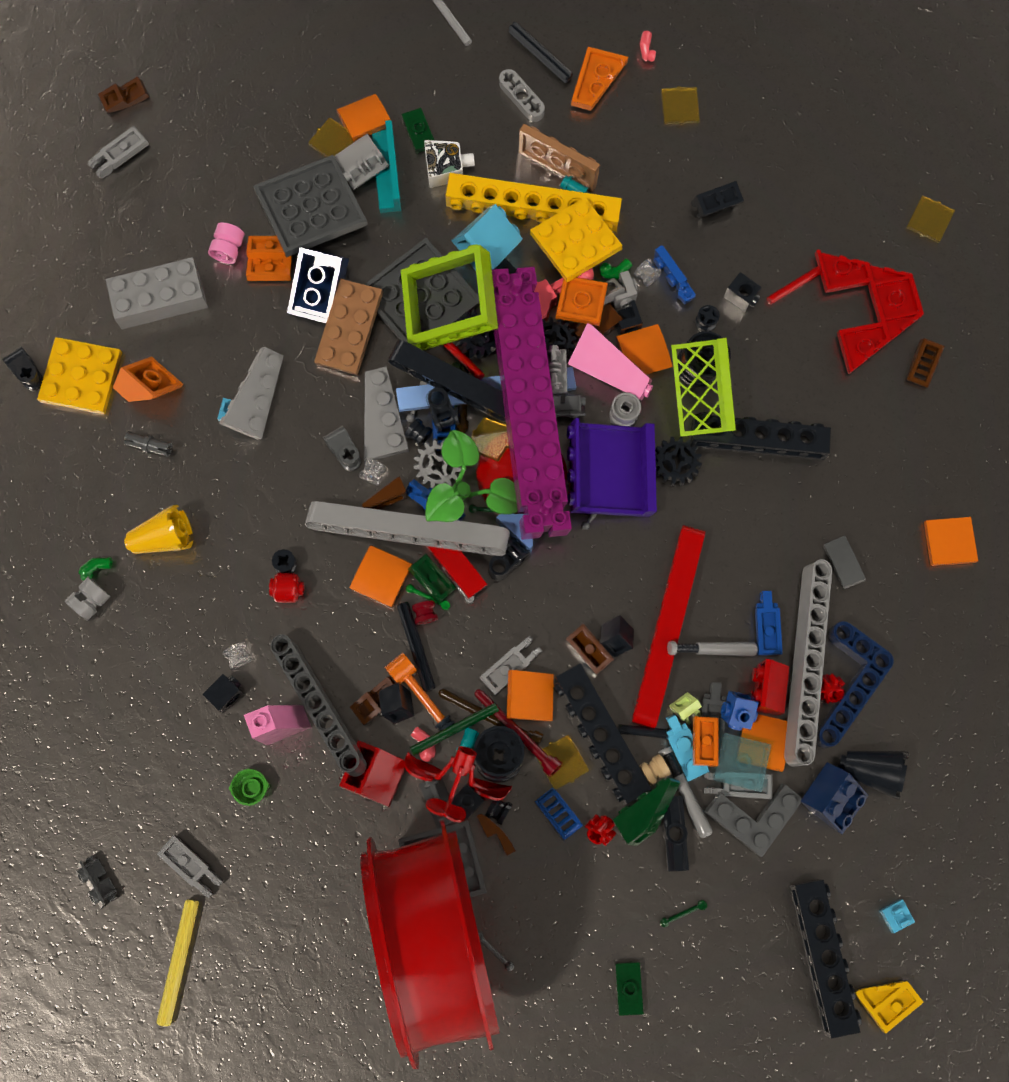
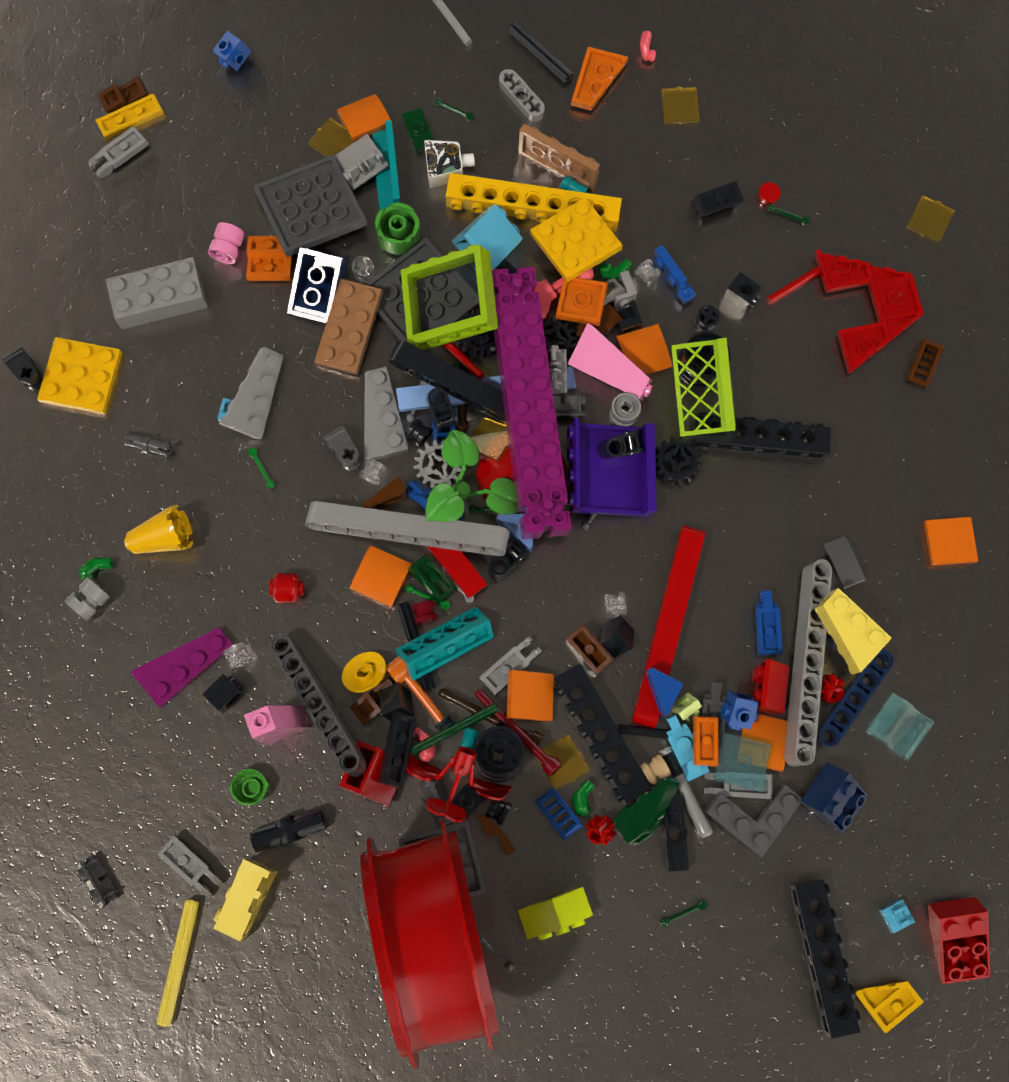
(128, 116): none -> yellow tile
(145, 380): orange slope -> none
(177, 669): none -> magenta wing
(231, 51): none -> blue brick
(244, 899): none -> light yellow wedge
(253, 453): none -> green hinge
(287, 565): black wheel -> none
(287, 830): none -> black piece
(361, 264): none -> clear wheel
(364, 672): none -> yellow dish
(397, 228): none -> bright green brick
(397, 750): none -> black tile
(448, 645): none -> teal fence
(469, 116): none -> dark green hinge
(555, 914): none -> neon yellow brick
(580, 800): none -> green arm
(615, 604): none -> clear wheel
(624, 445): none -> black piece
(629, 988): dark green plate -> none
(664, 689): none -> blue slope
(714, 648): light grey piece -> none
(769, 193): none -> red tile
(804, 221): none -> dark green hinge
(852, 630): none -> light yellow wedge
(877, 769): black cone -> none
(900, 727): none -> clear light blue slope
(960, 939): none -> red slope

